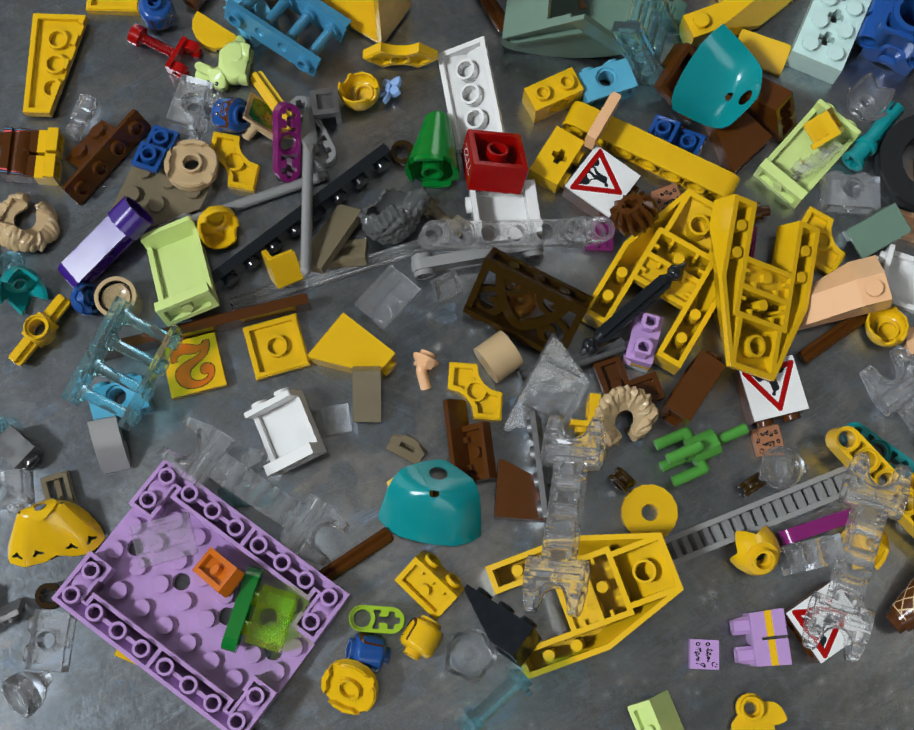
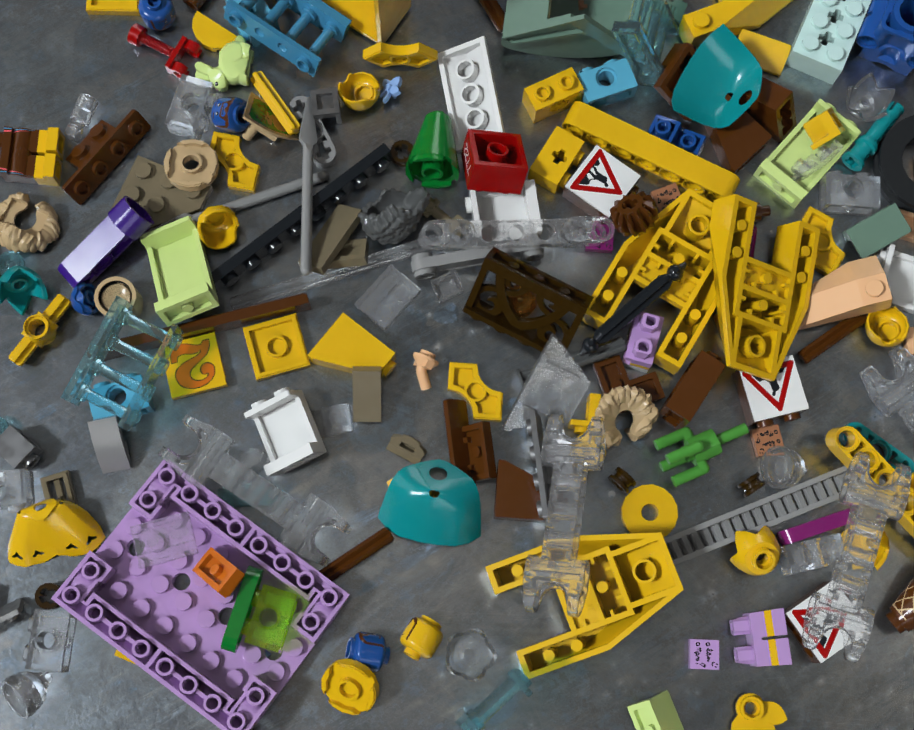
(50, 58): yellow wing -> none
(152, 152): blue slope -> none
(282, 268): yellow panel -> none
(294, 122): magenta beam -> none
(383, 627): lime beam -> none
(430, 583): yellow bracket -> none
(498, 356): tan piece -> none
(508, 633): black slope -> none
(602, 120): light nougat tile -> none

